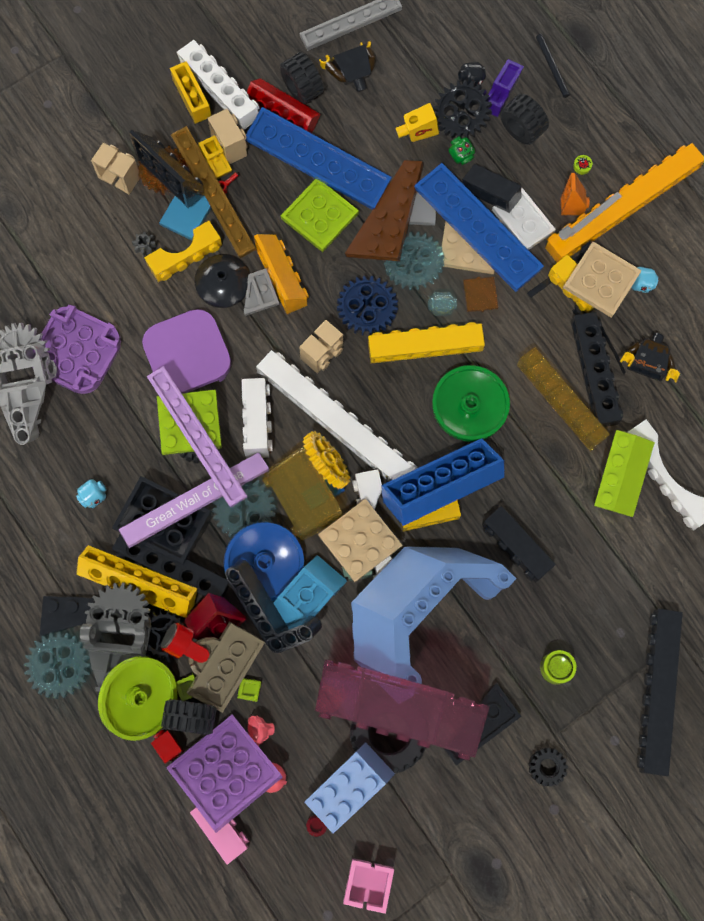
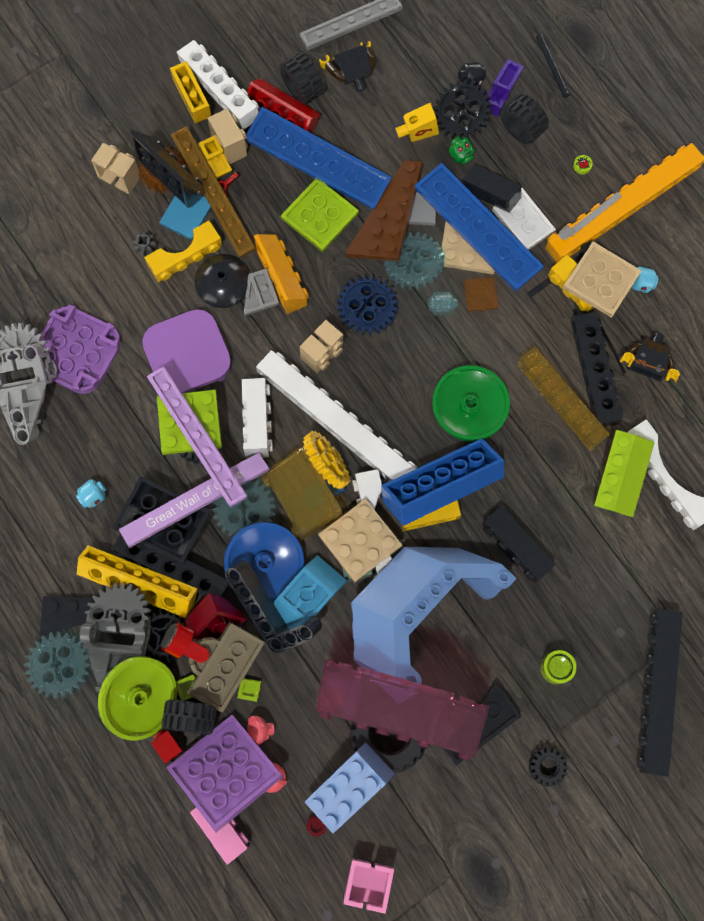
(425, 343): yellow brick -> none
(574, 197): orange slope -> none

